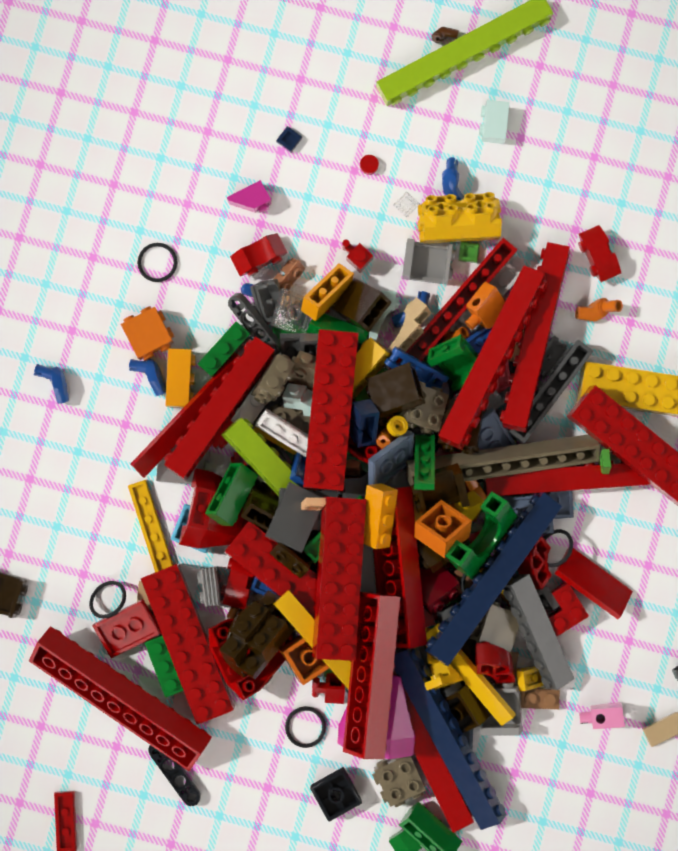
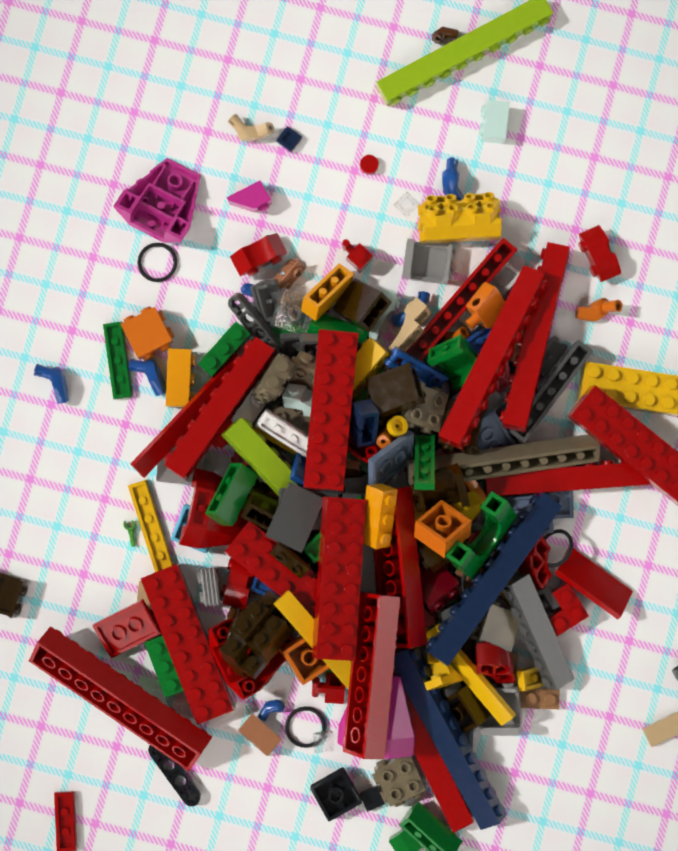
(116, 610): black tyre -> none
(117, 360): none -> green tile
(131, 532): none -> bright green hand
(161, 202): none -> dark pink wedge
(250, 133): none -> tan arm
(259, 734): none -> nougat hinge
(269, 707): none -> blue arm
(313, 504): light nougat tile -> none
(323, 741): none -> clear tile
(371, 798): none -> black tile
(468, 252): bright green tile -> none
(605, 462): bright green tile -> none
(612, 716): bright pink torso -> none

